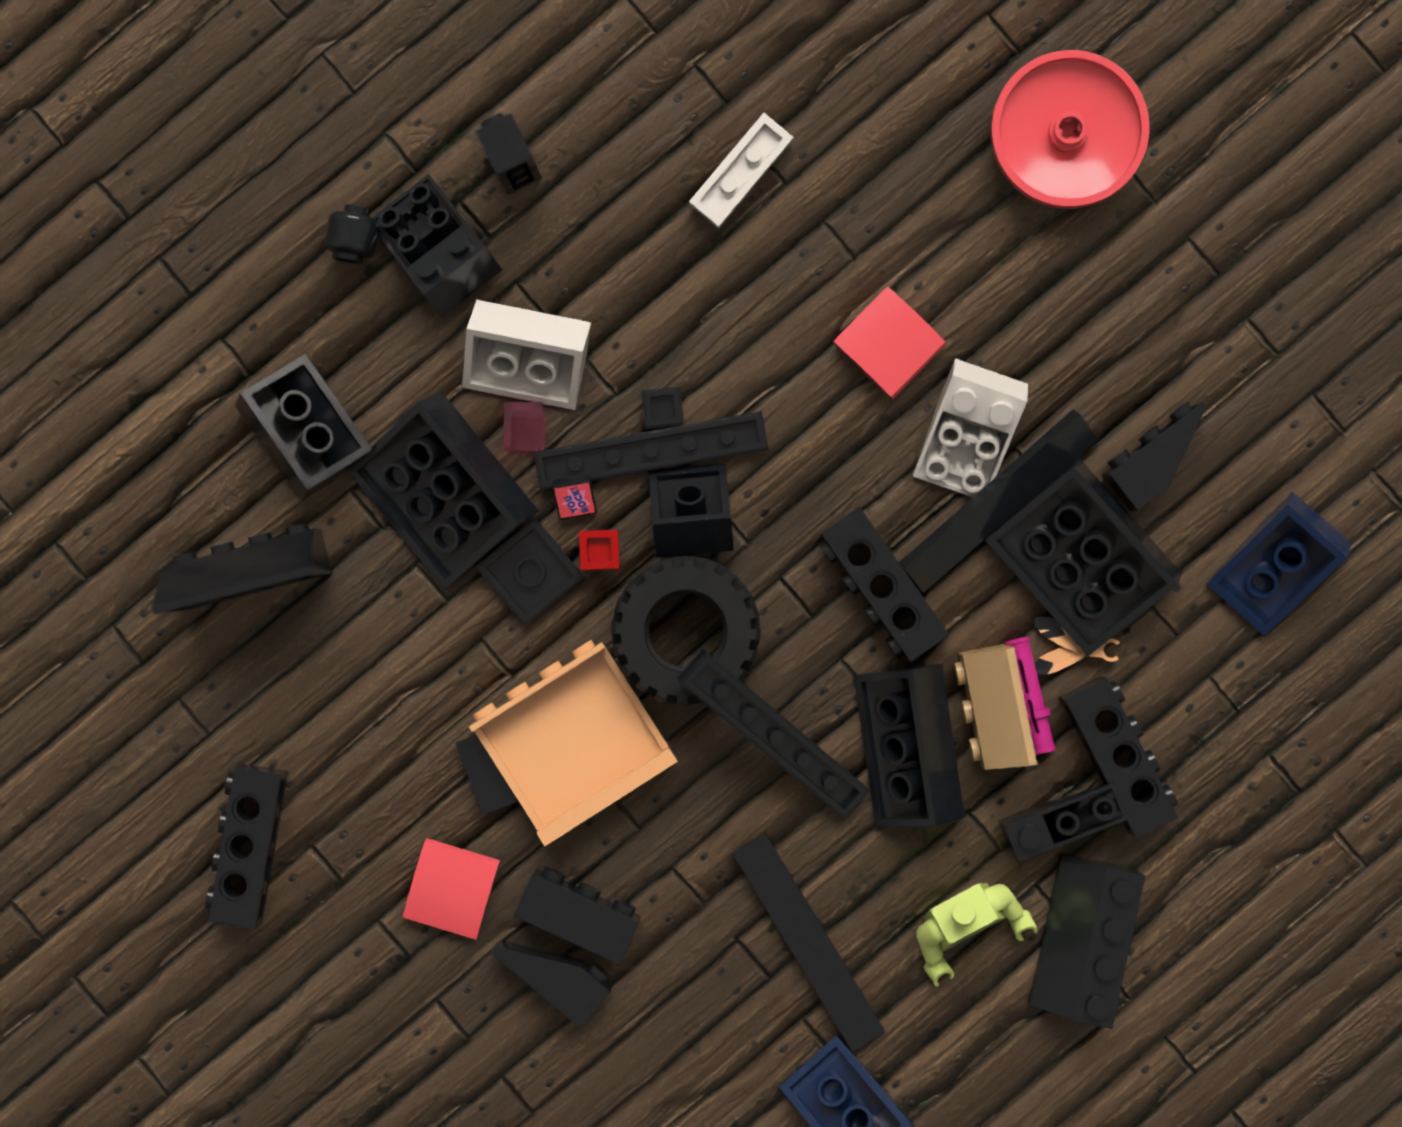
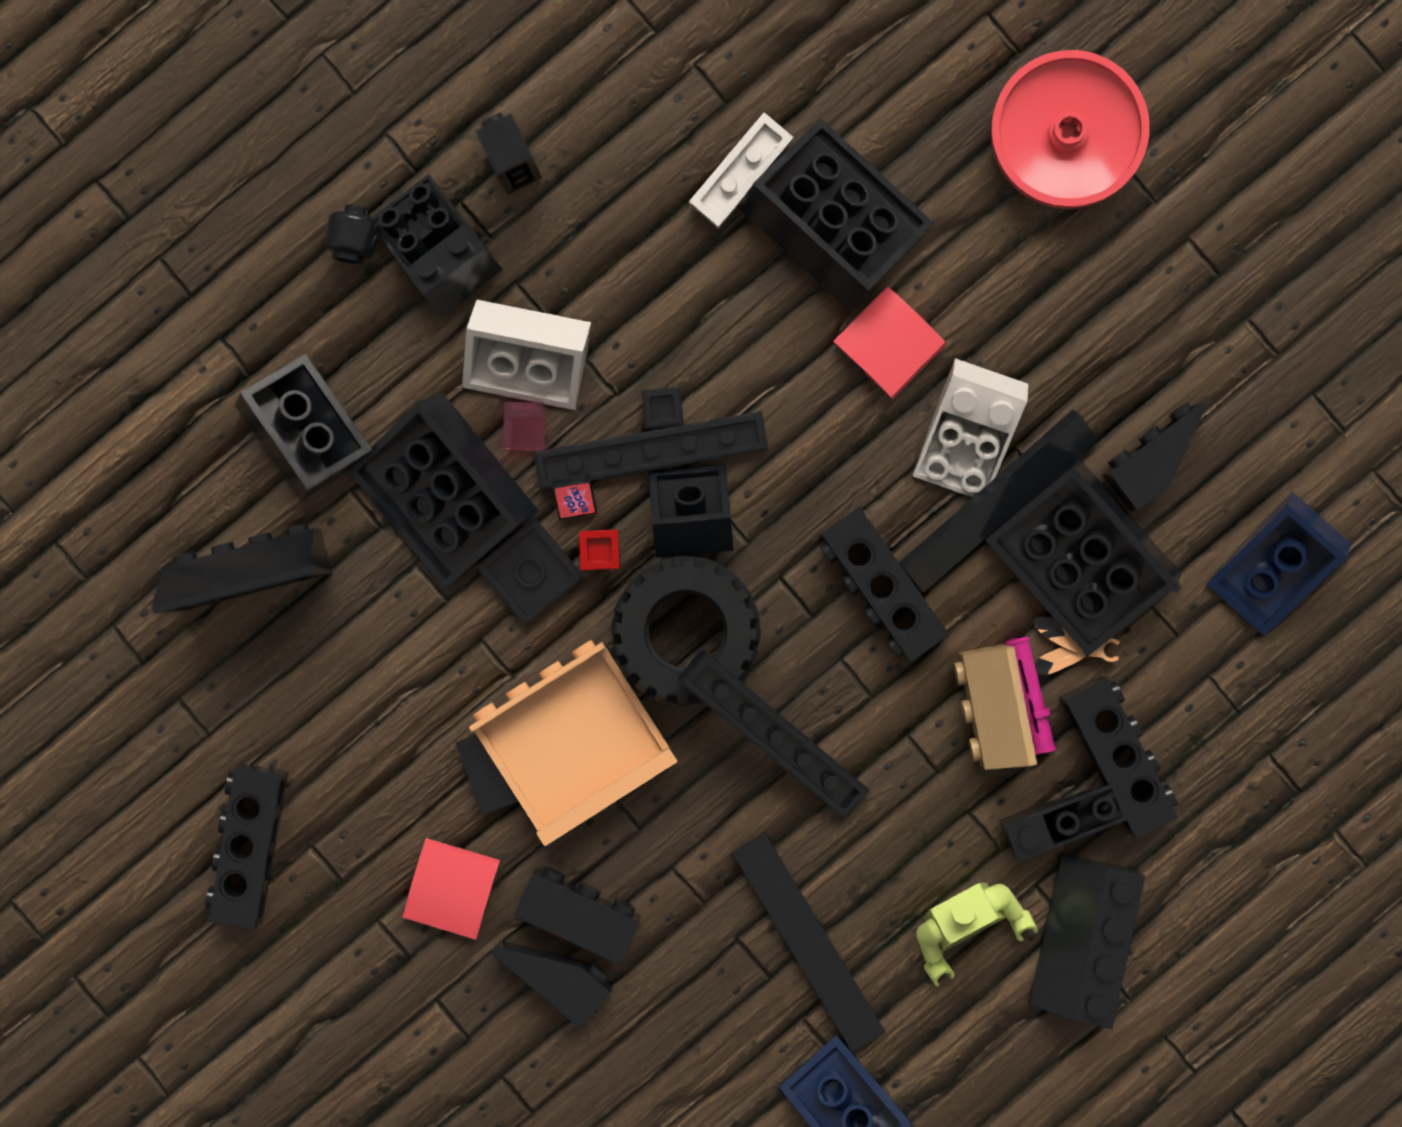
(834, 214): none -> black slope
(909, 746): black slope -> none

